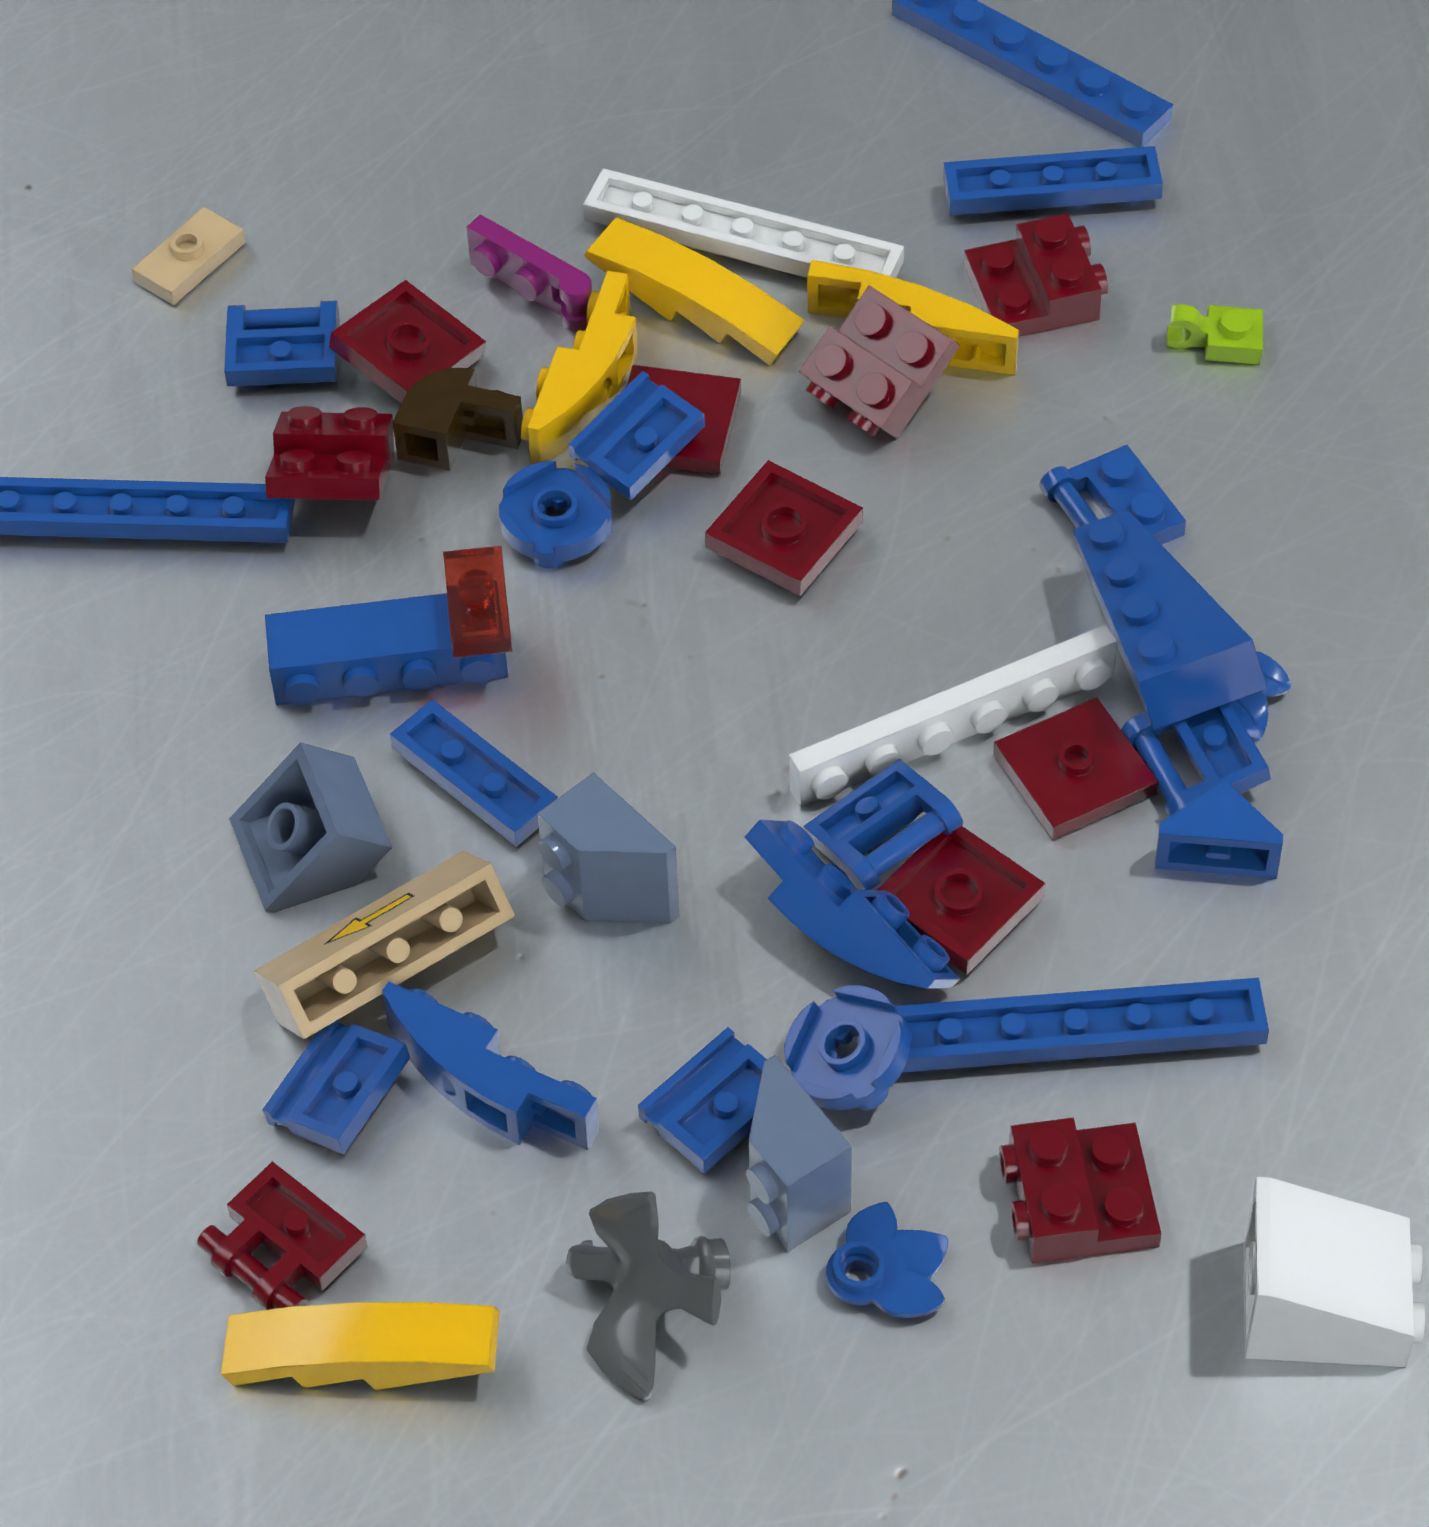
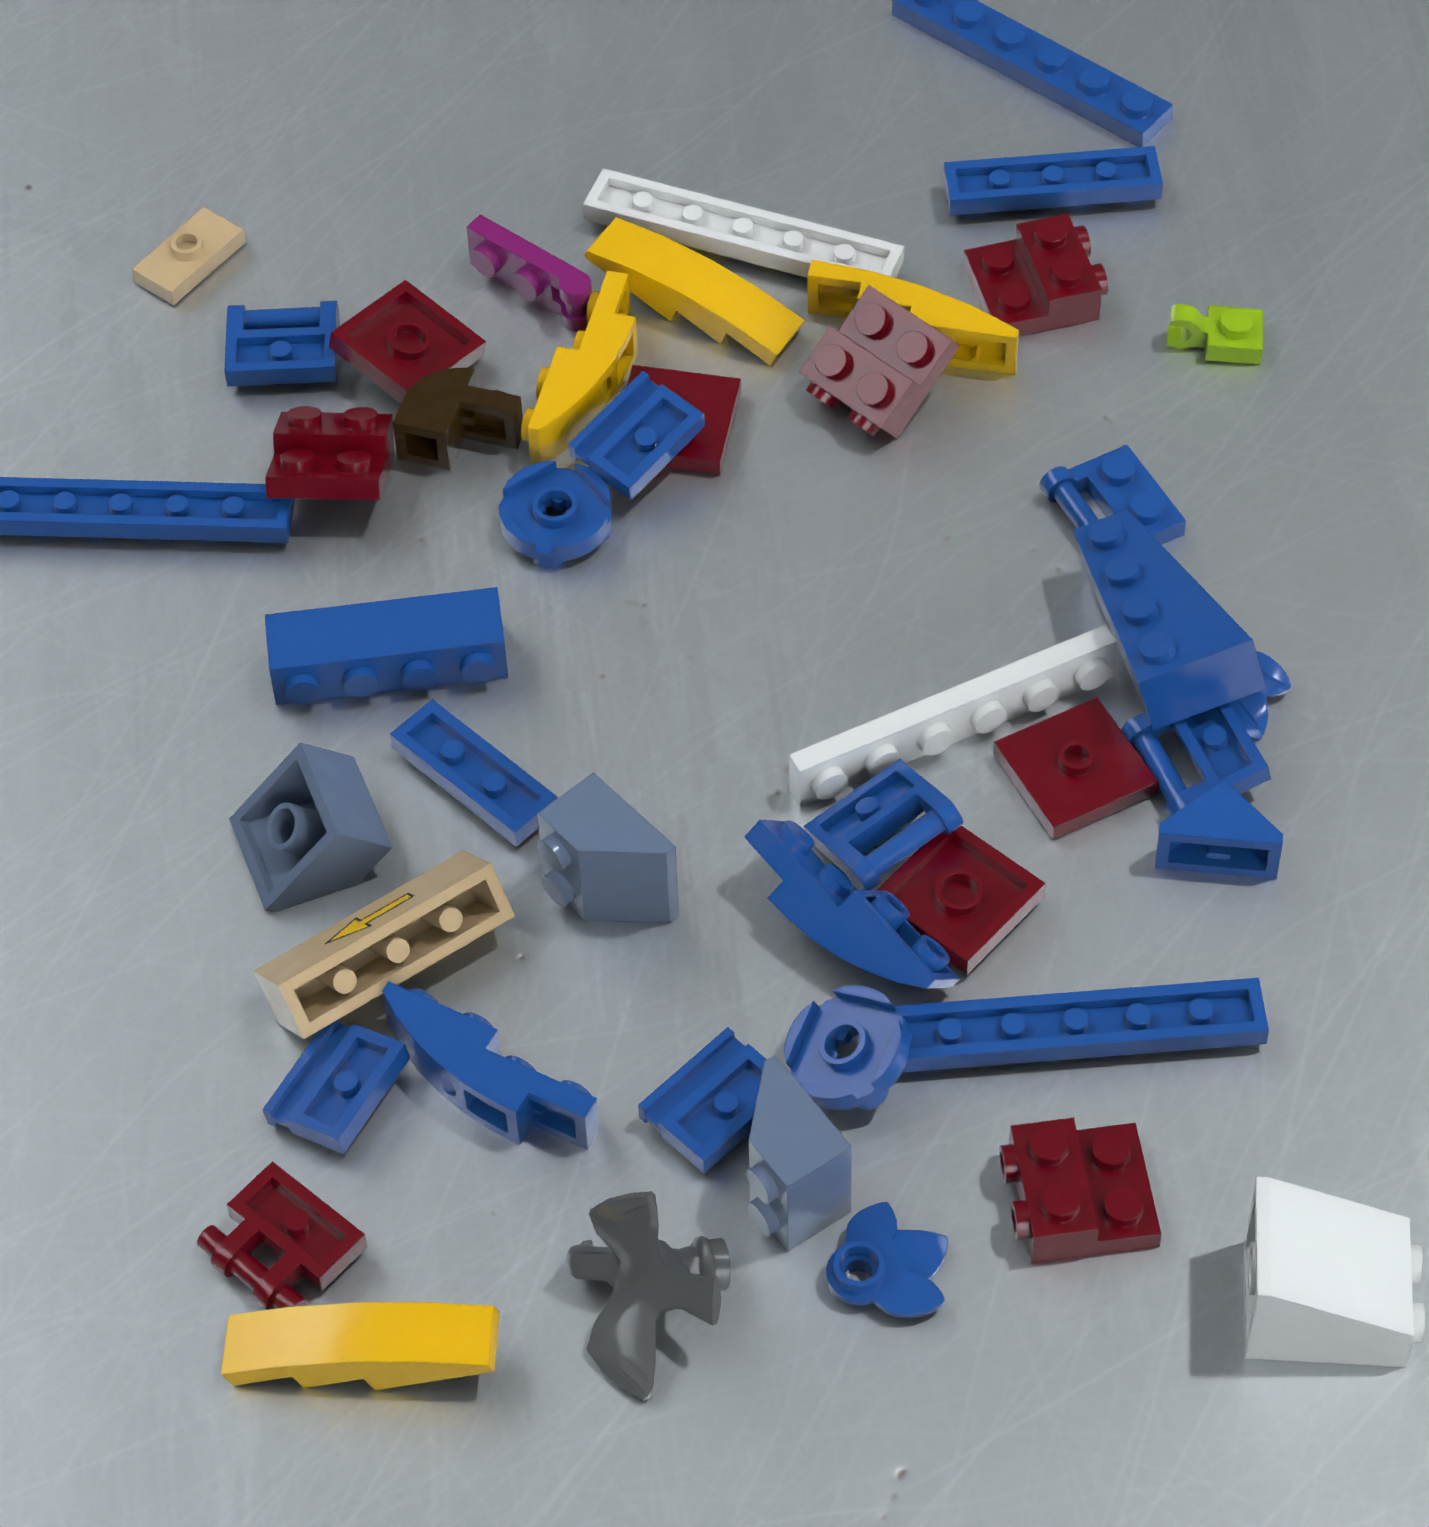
(477, 601): clear red plate -> none
(784, 527): dark red plate -> none

